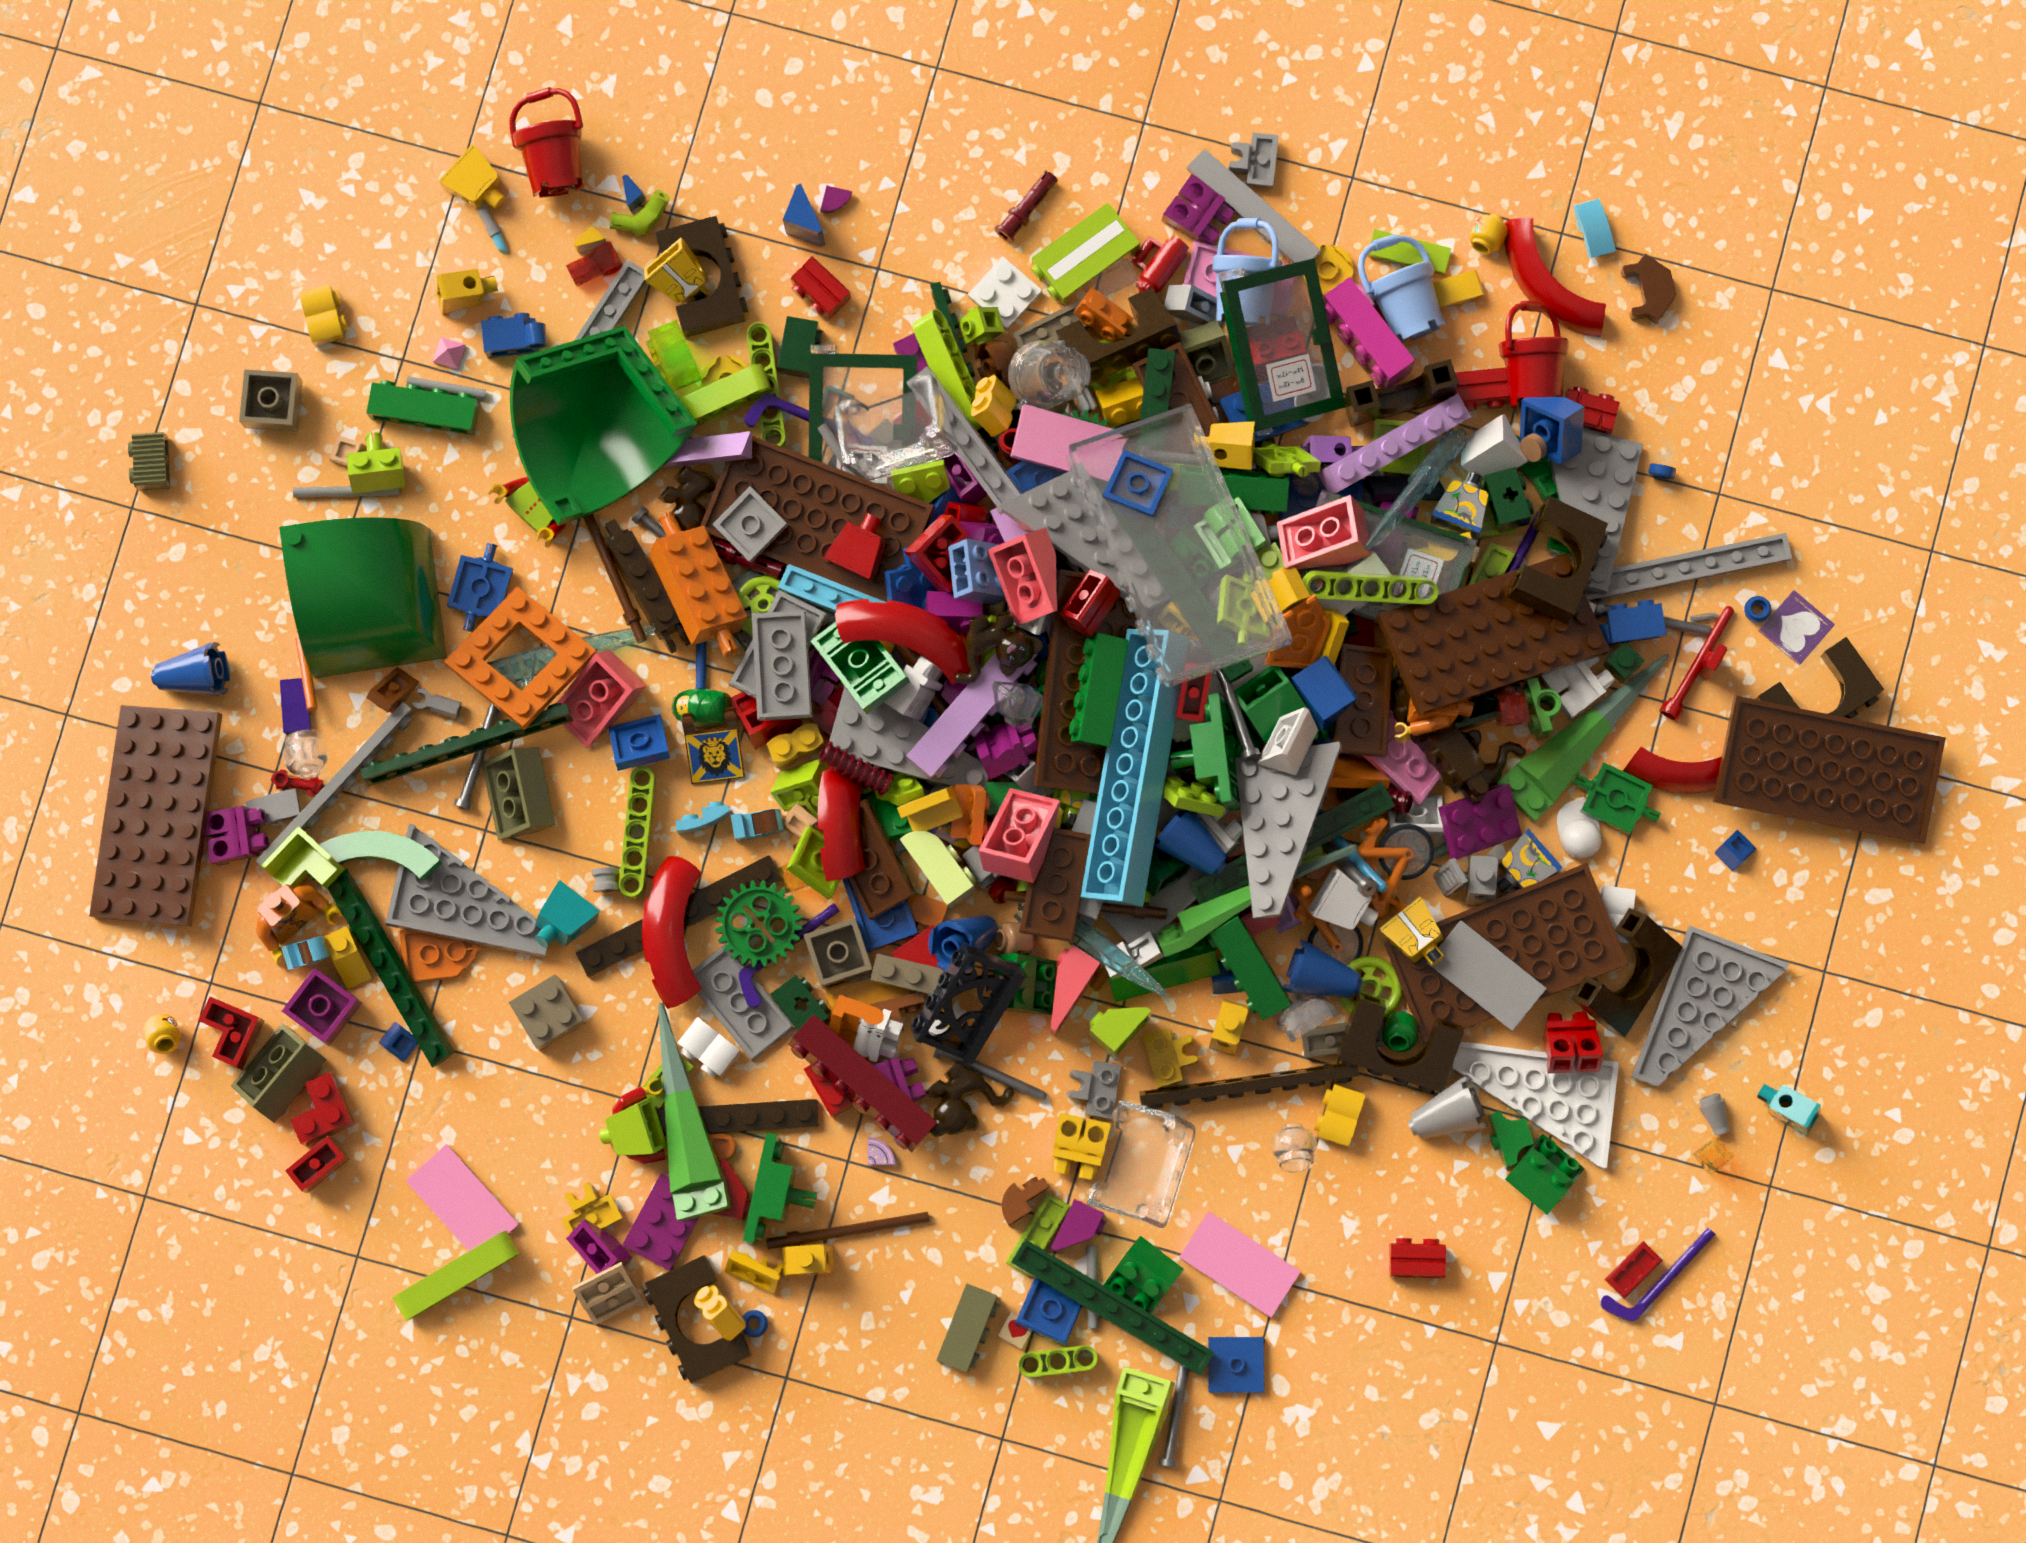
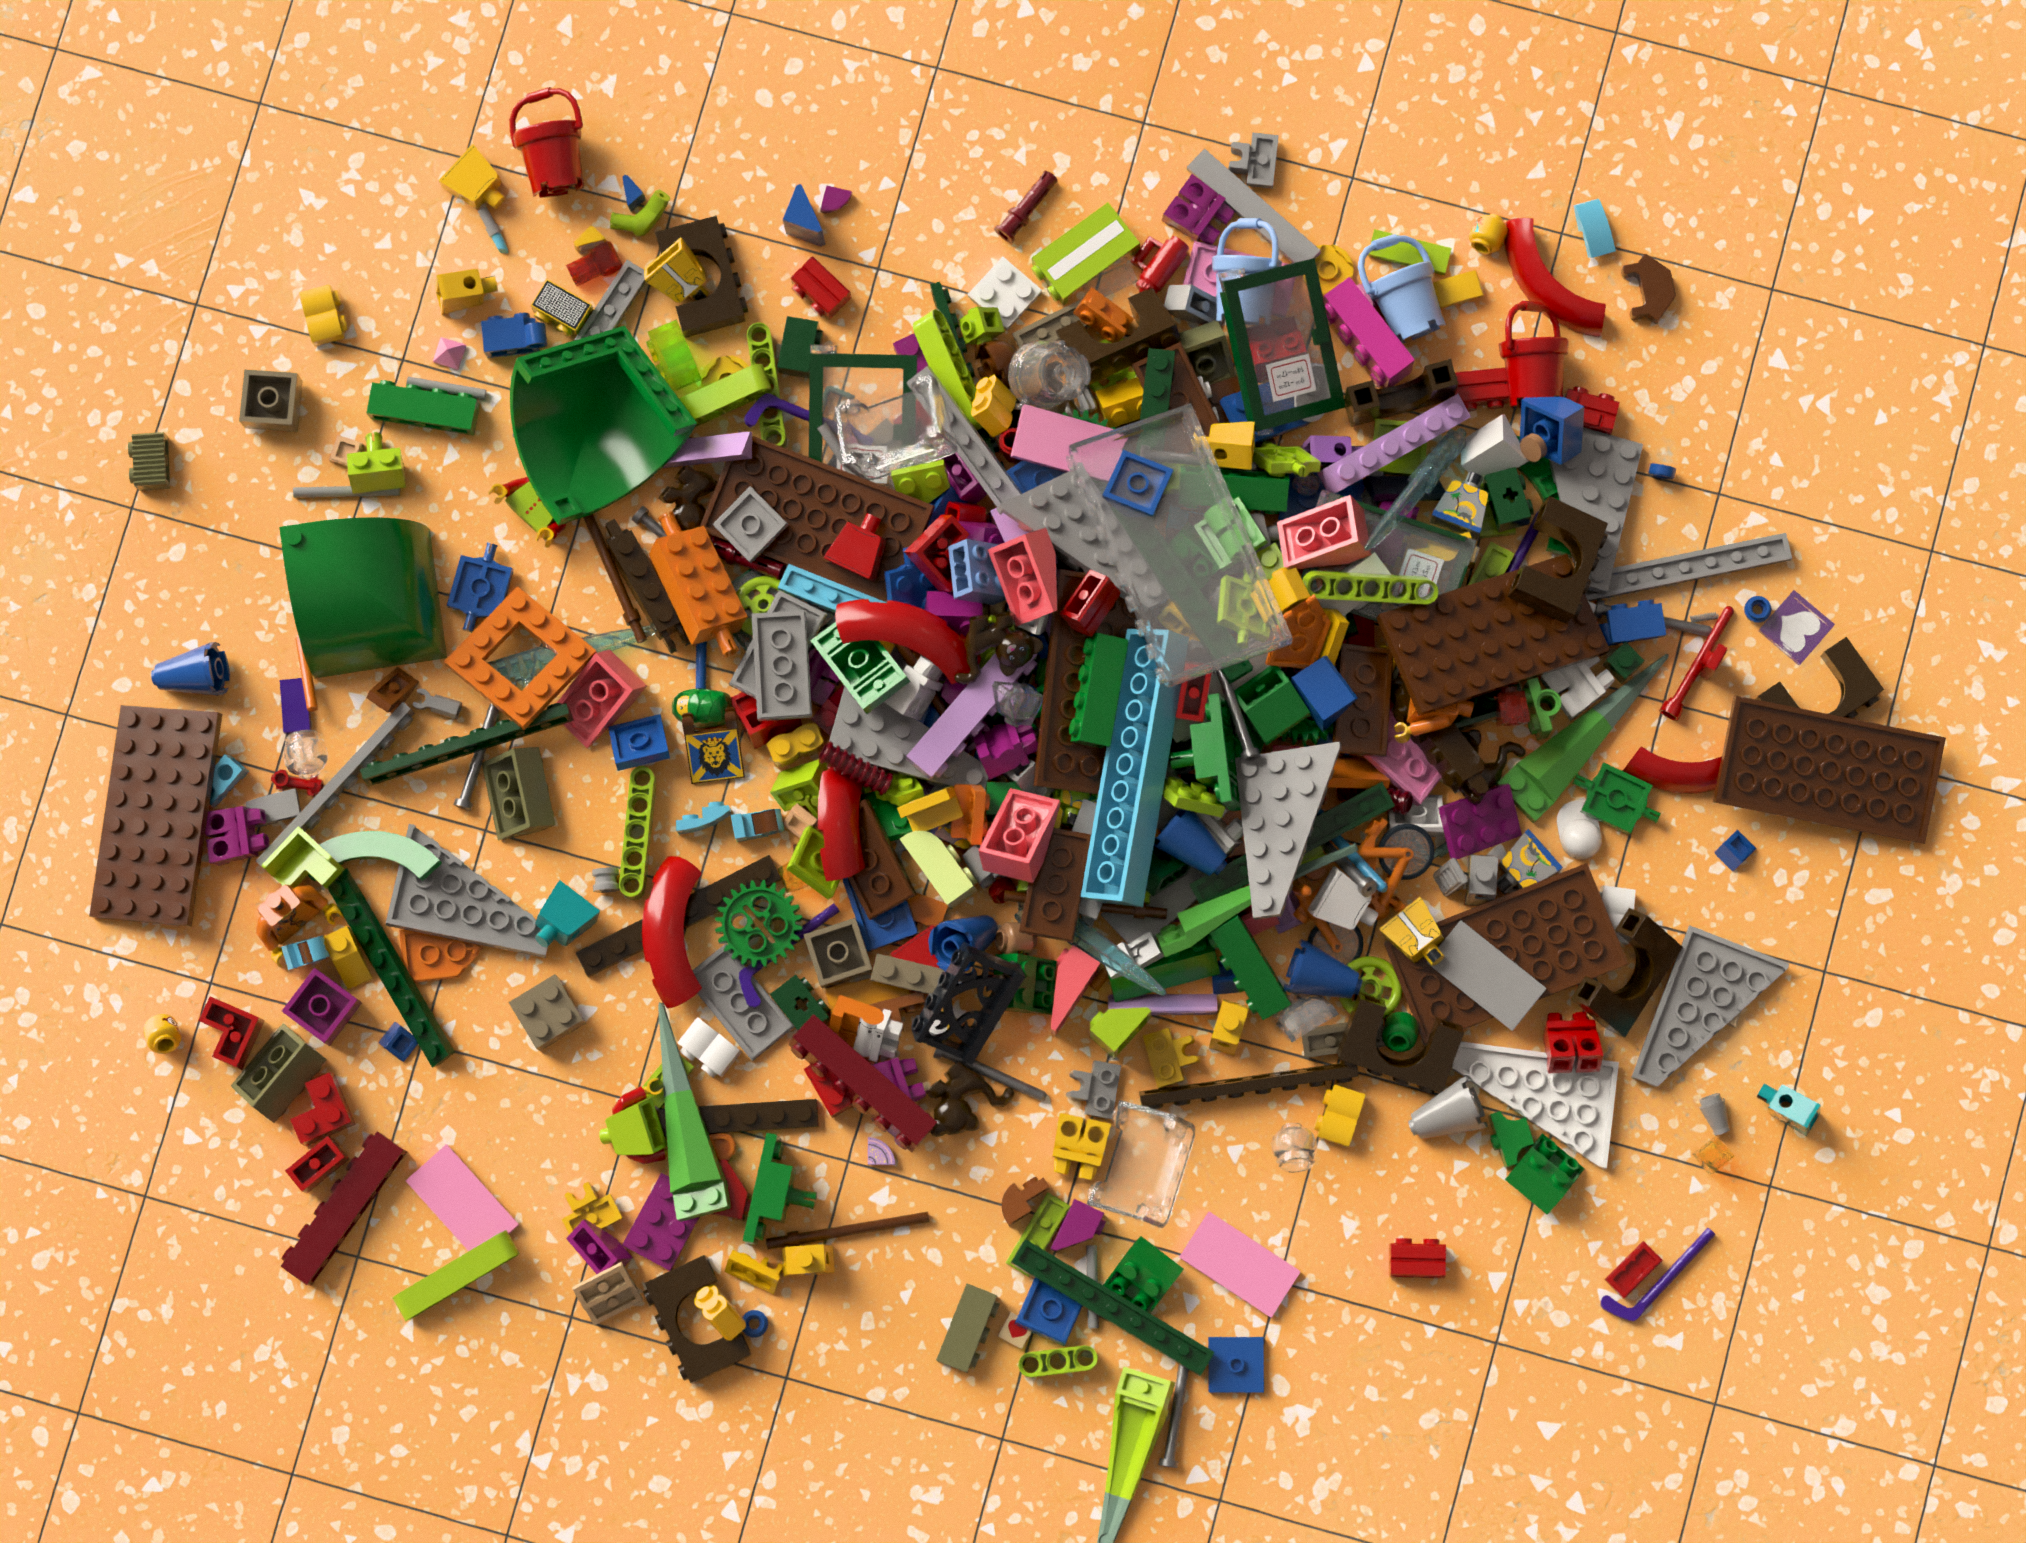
(226, 776): none -> medium azure leg
(343, 1208): none -> dark red brick
(561, 308): none -> brick
(1170, 1004): none -> lavender slope
(1289, 742): white slope -> none

